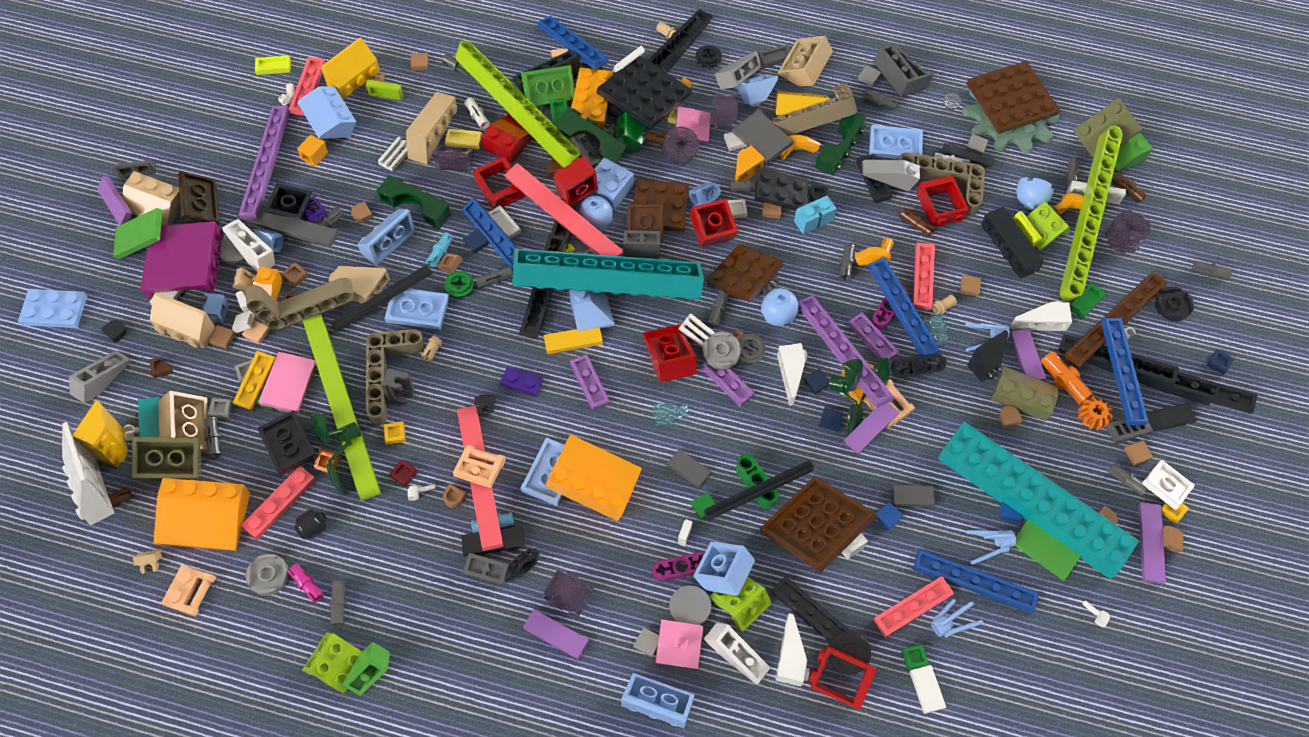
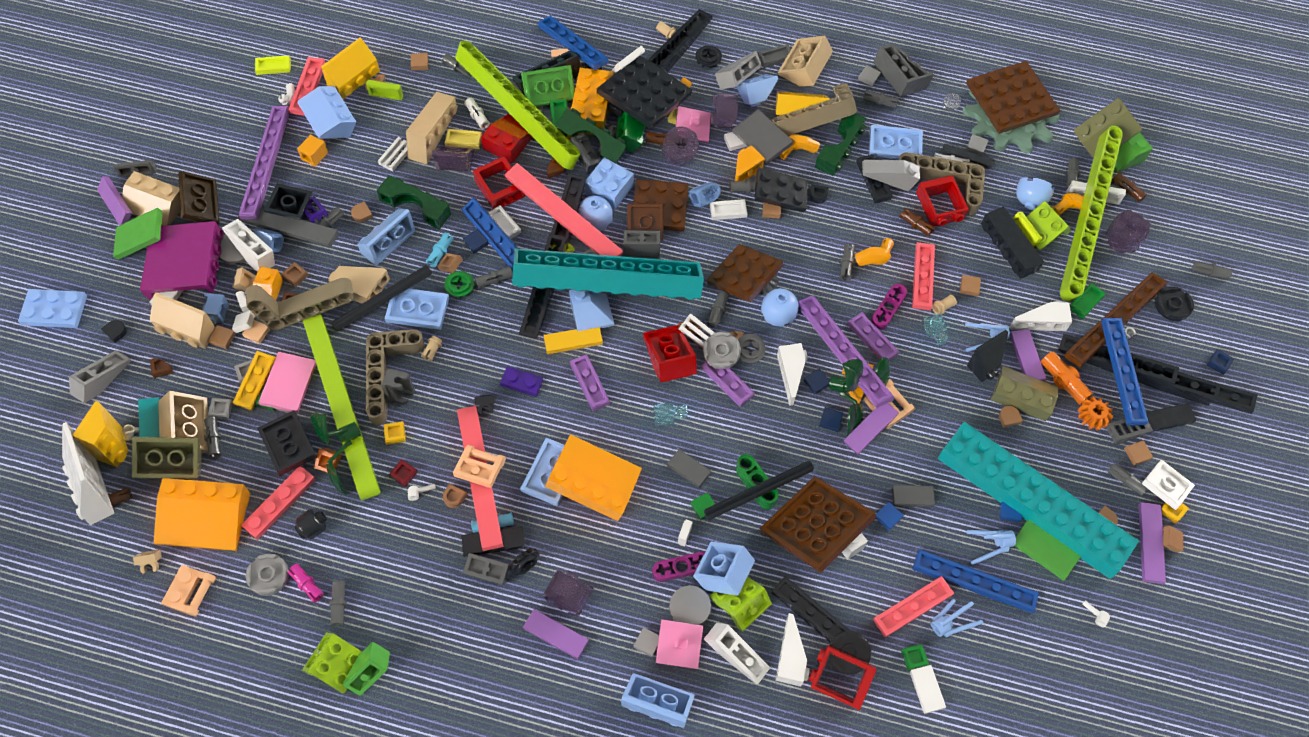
(575, 181): red brick -> none
(713, 222): red brick -> none
(808, 217): medium azure piece -> none
(903, 307): blue tile -> none
(926, 357): black beam -> none

